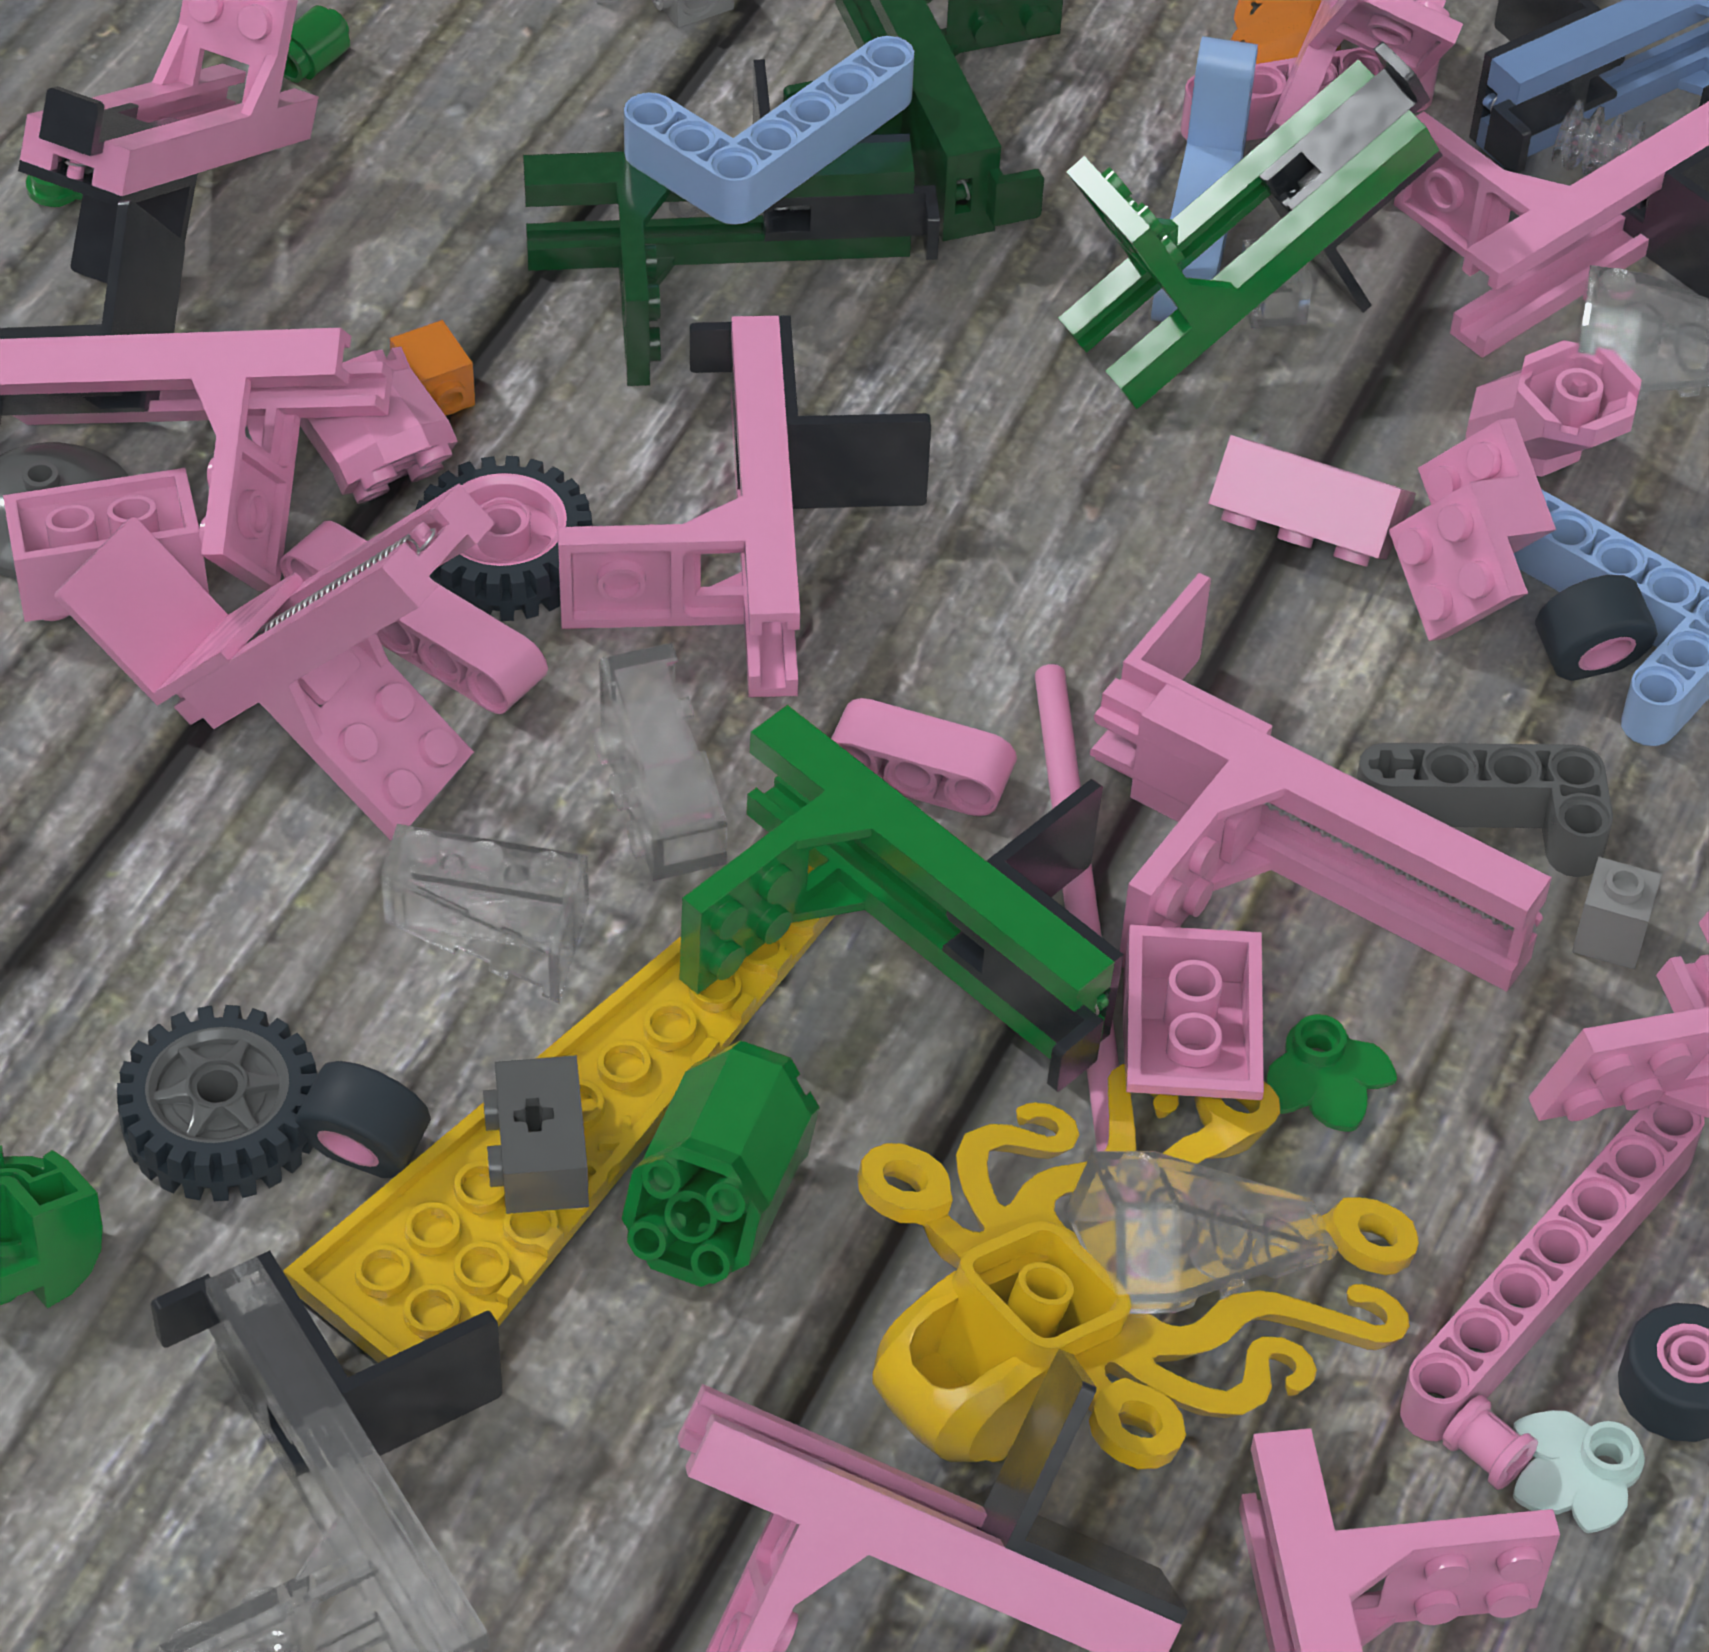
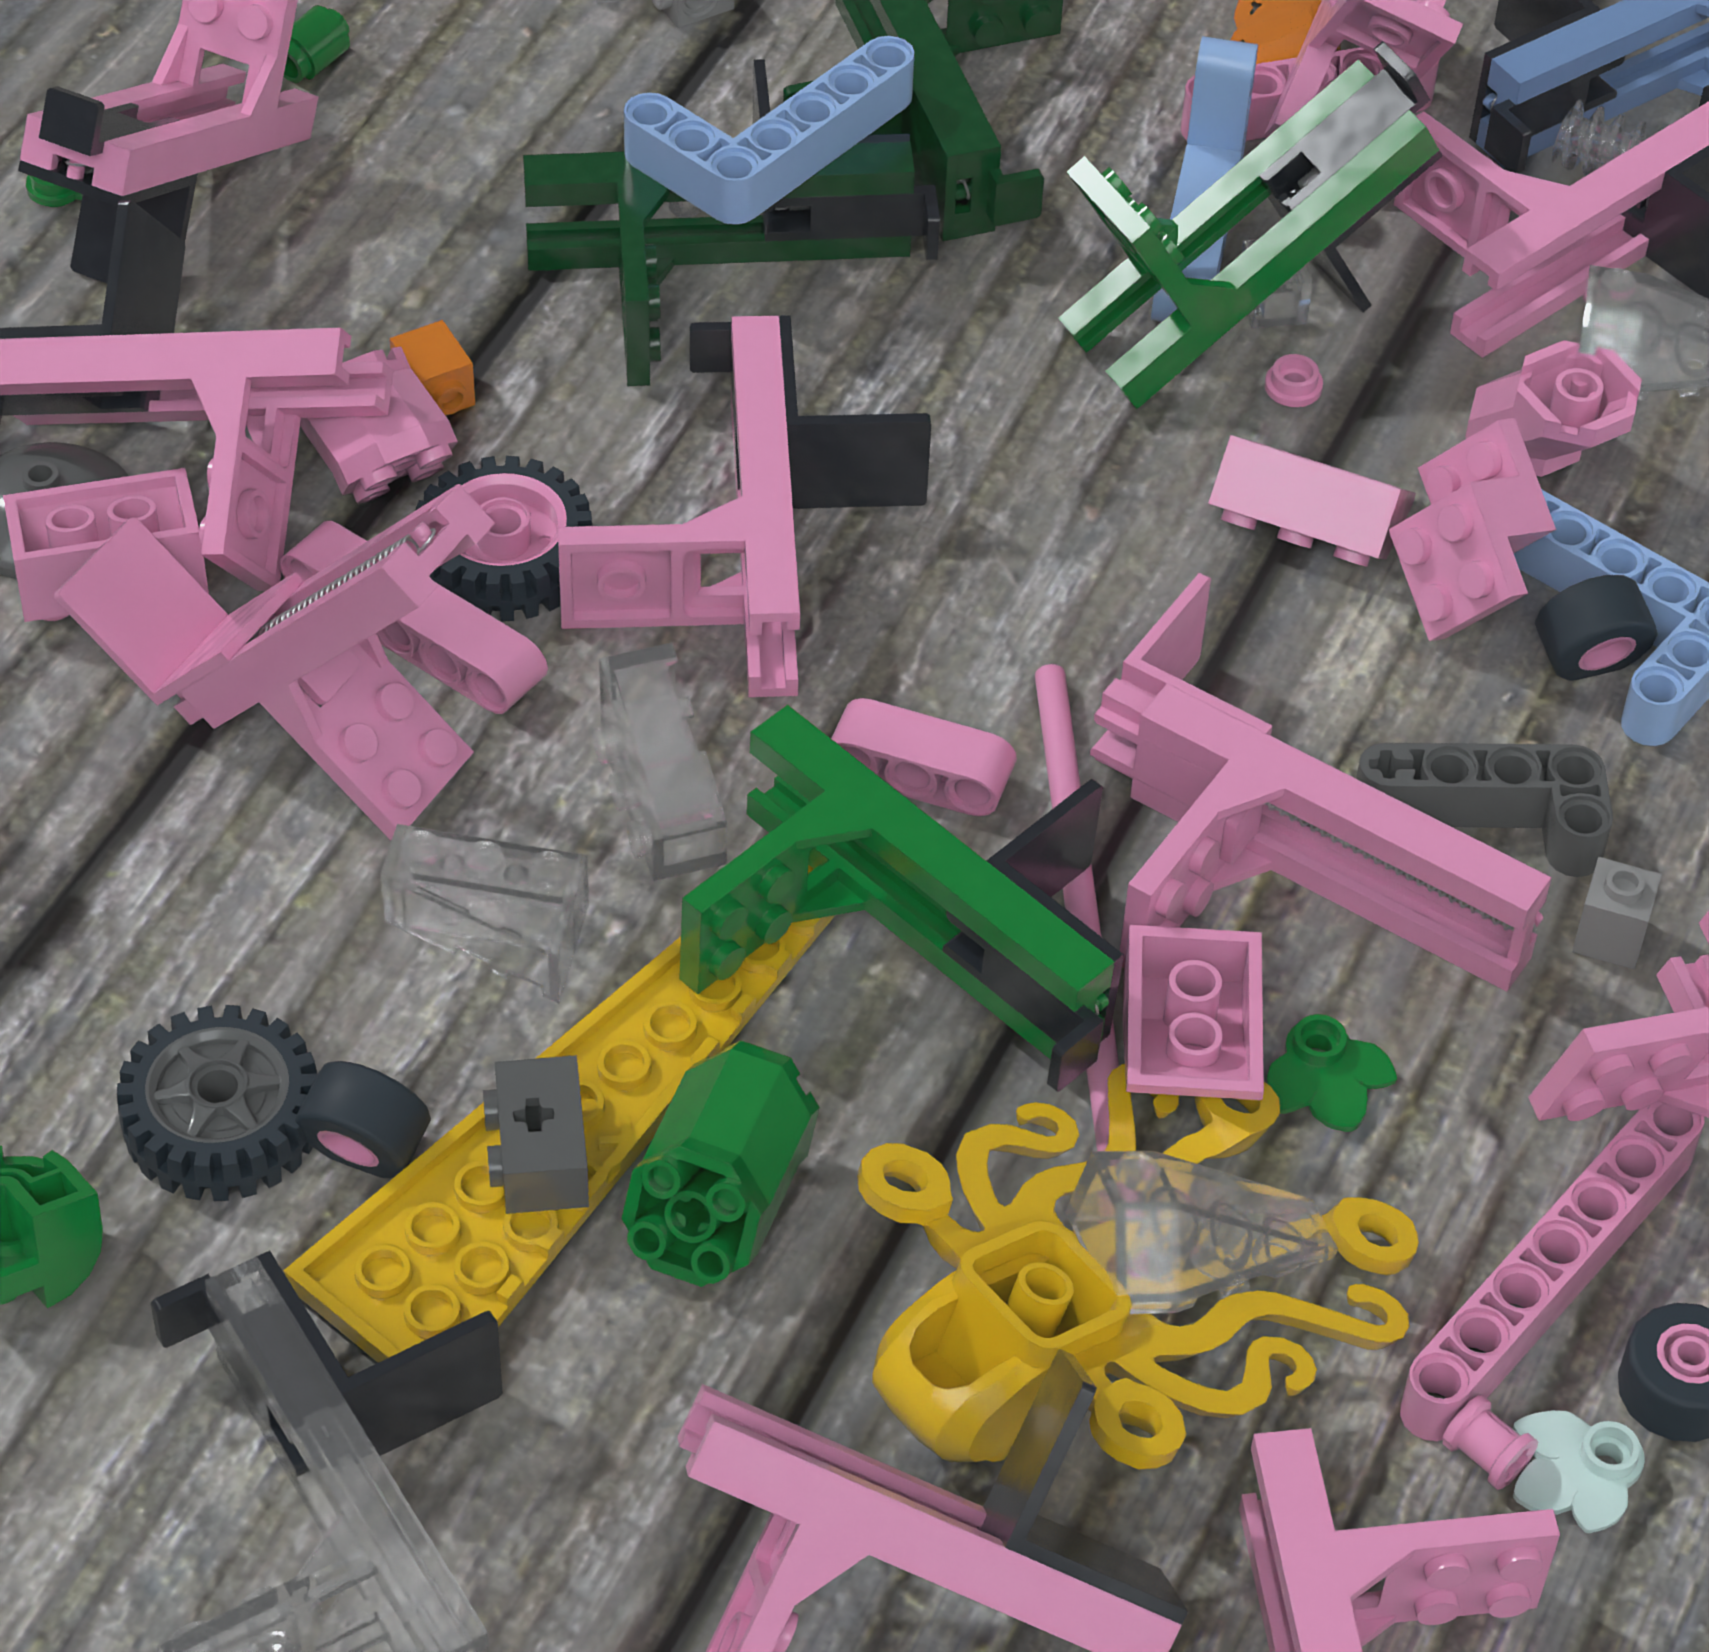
(1294, 381): none -> bright pink plate

